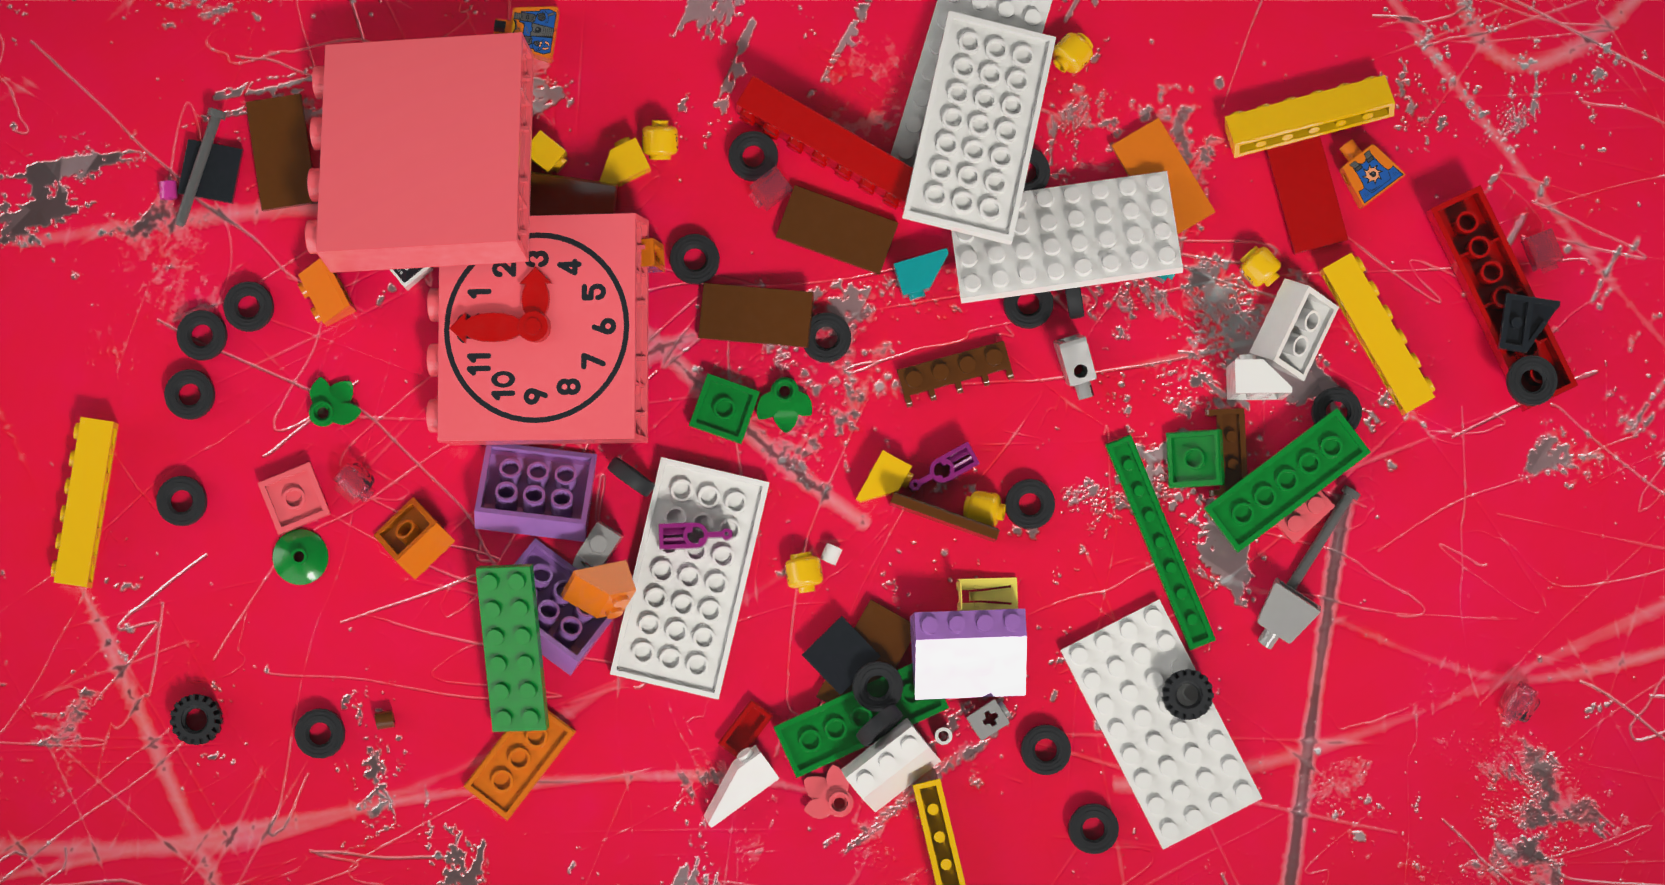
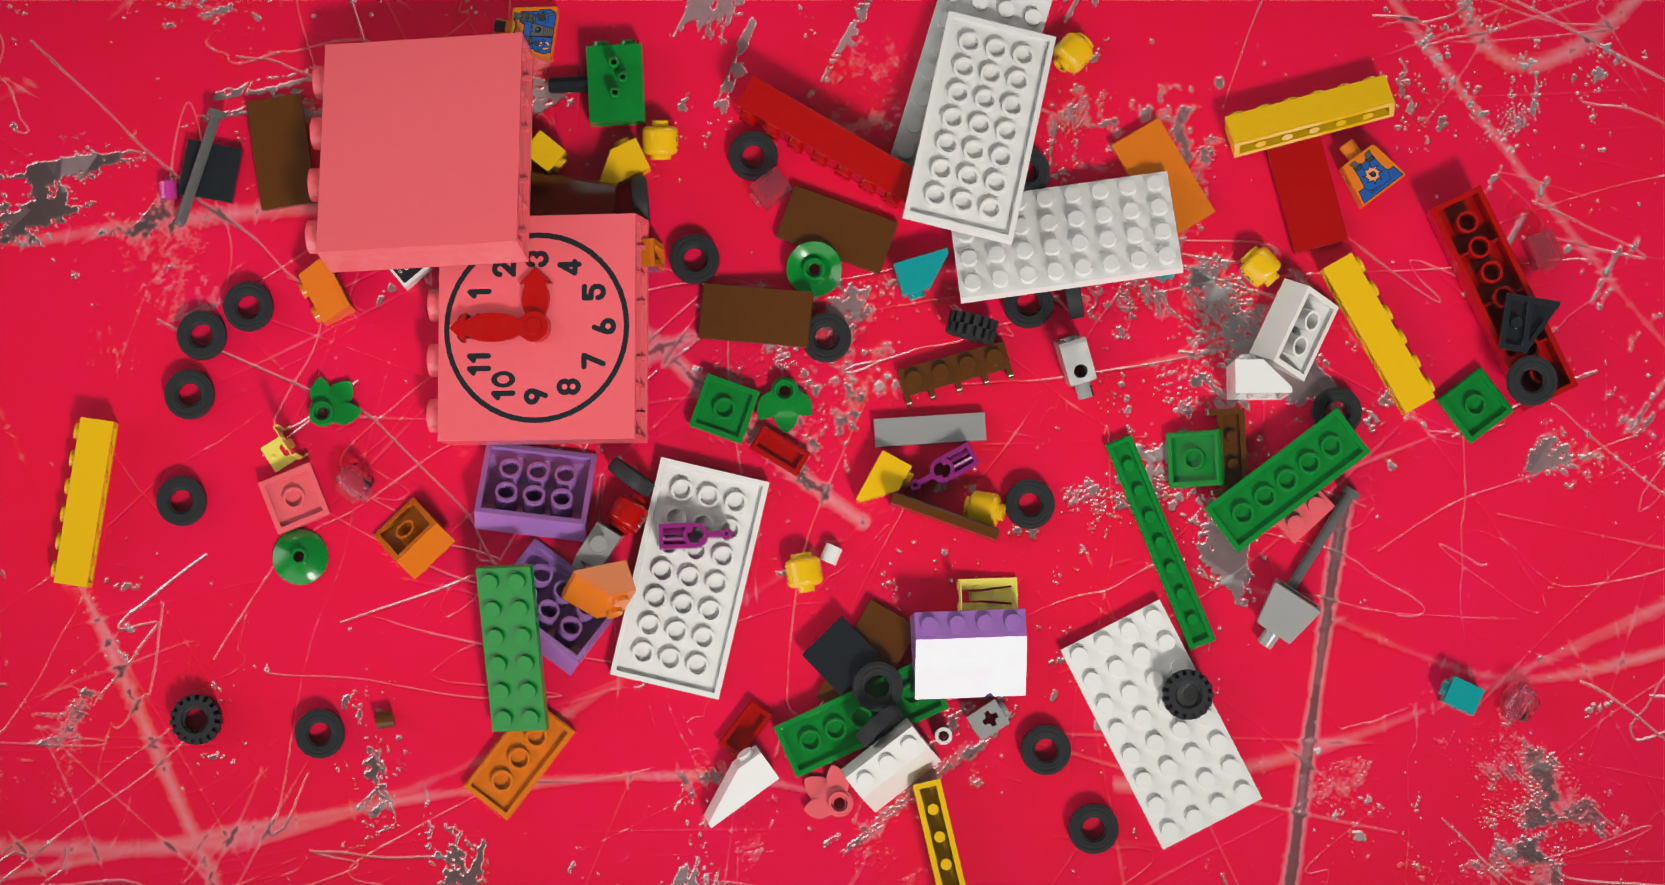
(275, 455): none -> light yellow piece
(612, 84): none -> green piece
(627, 514): none -> red head
(640, 197): none -> black tyre
(780, 450): none -> red tile
(804, 257): none -> green dish
(930, 429): none -> light grey tile
(971, 327): none -> black tyre
(1460, 695): none -> teal brick
(1474, 405): none -> green tile

